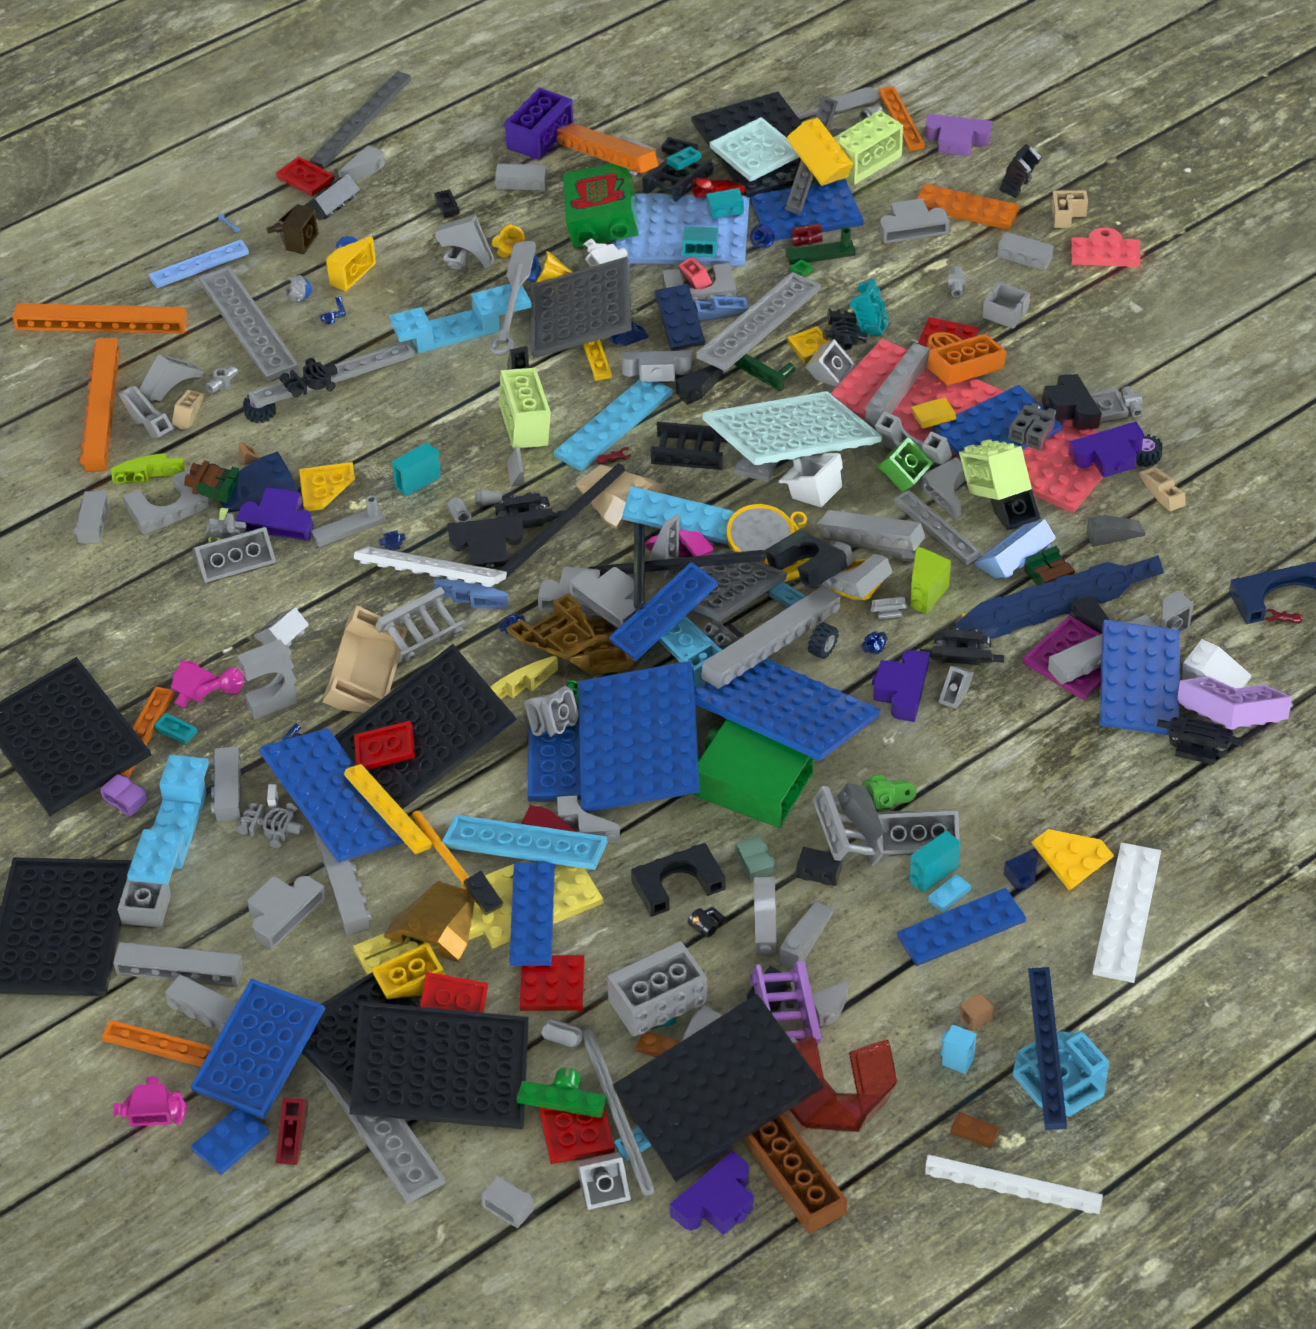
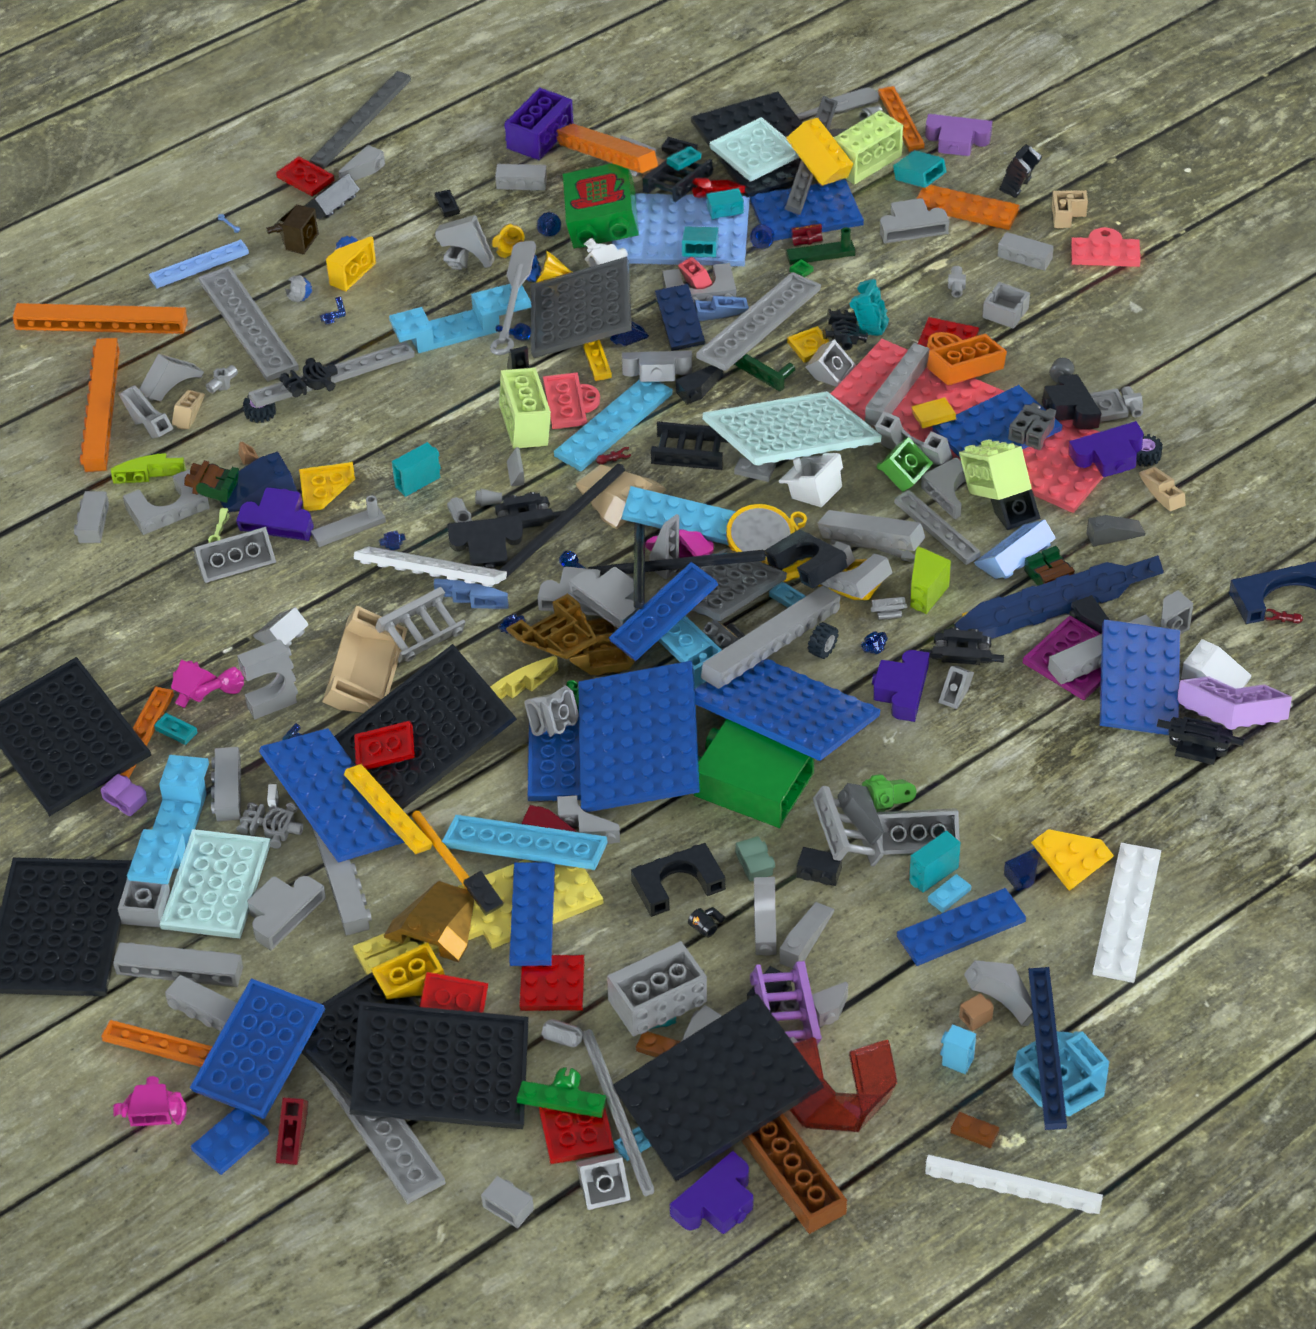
(215, 883): none -> light aqua plate
(224, 528): light grey plate -> none
(518, 331): none -> clear blue plate
(548, 224): none -> clear blue plate
(569, 400): none -> coral plate
(570, 559): none -> clear blue plate
(919, 168): none -> teal brick
(1004, 985): none -> light grey arch
(1061, 366): none -> dark grey head

